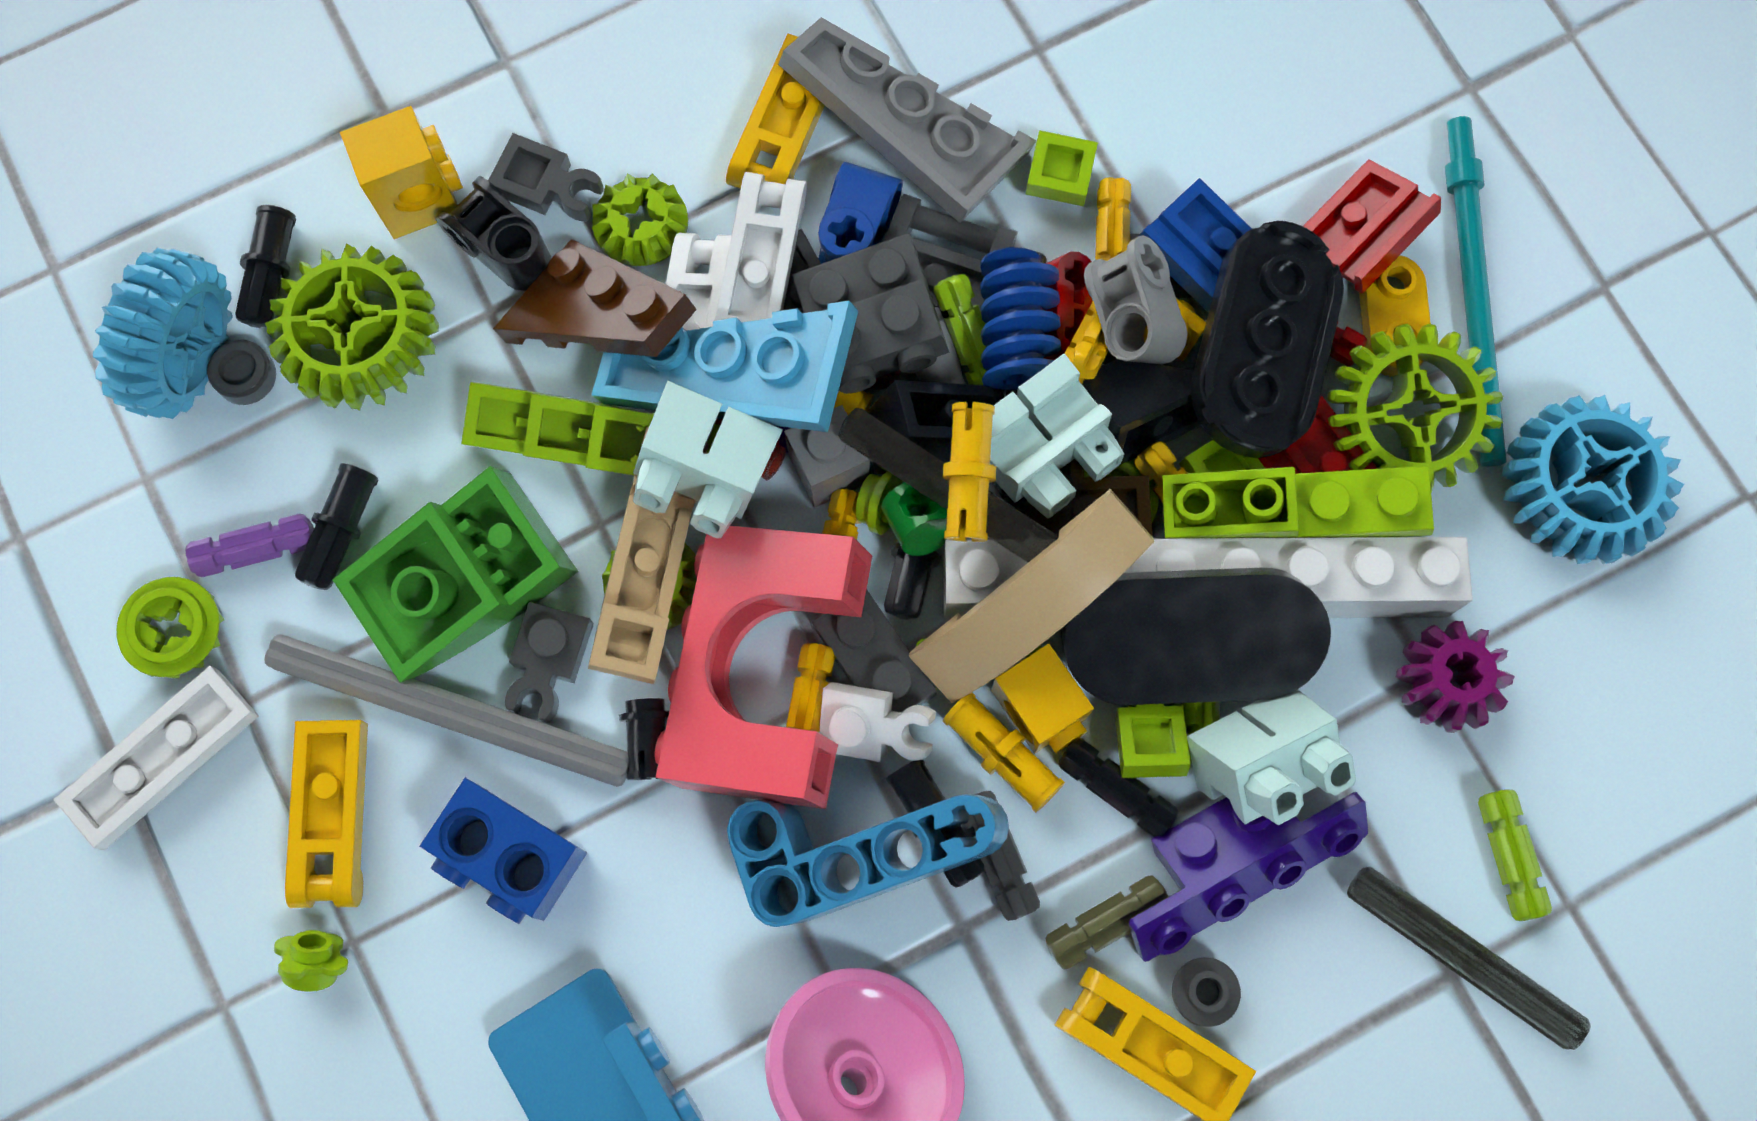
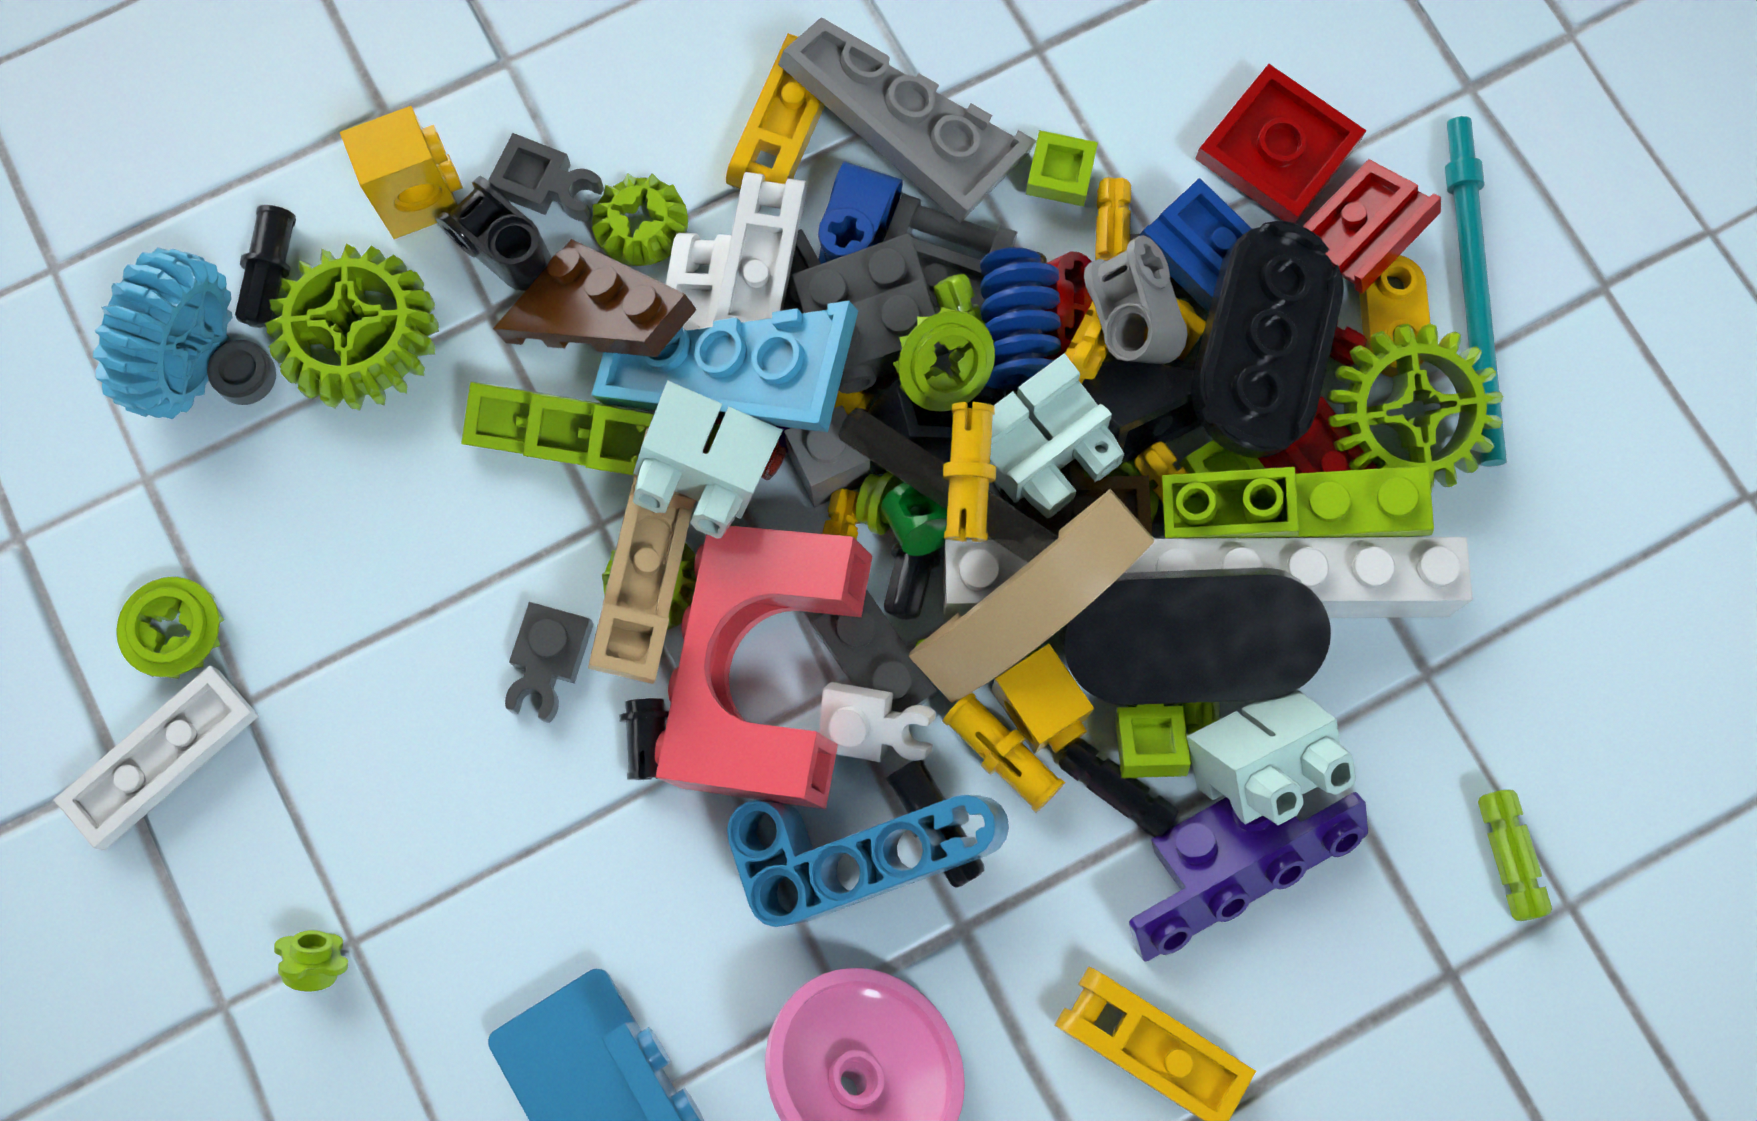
(249, 545): medium lavender axle -> none
(326, 812): yellow plate -> none
(335, 526): black axle -> none
(448, 710): light grey axle -> none
(454, 574): bright green slope -> none
(510, 839): blue brick -> none
(815, 665): yellow axle -> none
(970, 362): none -> lime gear
(1006, 870): dark grey axle -> none
(1103, 923): olive axle -> none
(1185, 995): dark grey plate -> none
(1280, 144): none -> red plate
(1469, 958): clear smoke axle -> none
(1476, 676): magenta gear -> none
(1575, 438): medium azure gear -> none

